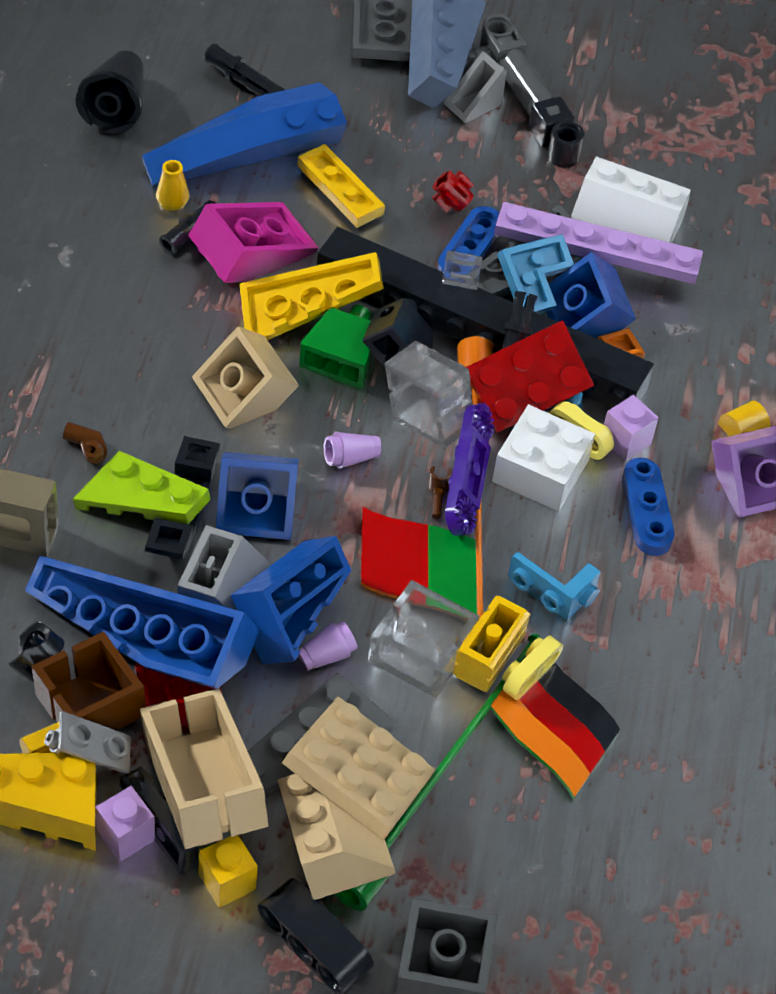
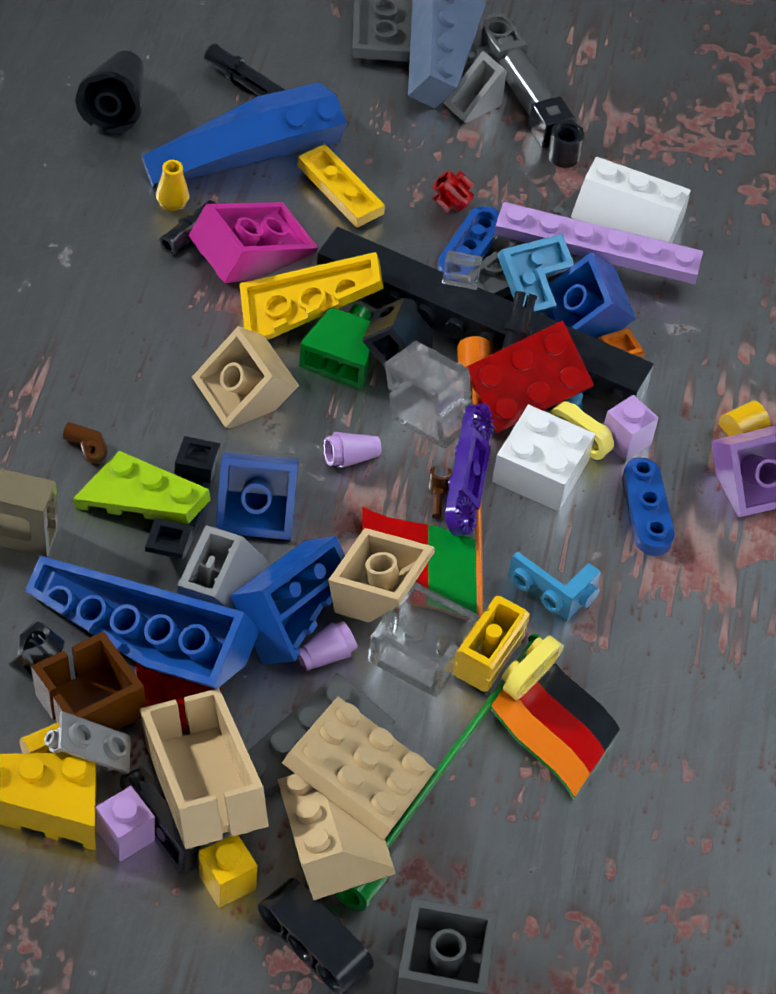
(376, 574): none -> tan slope

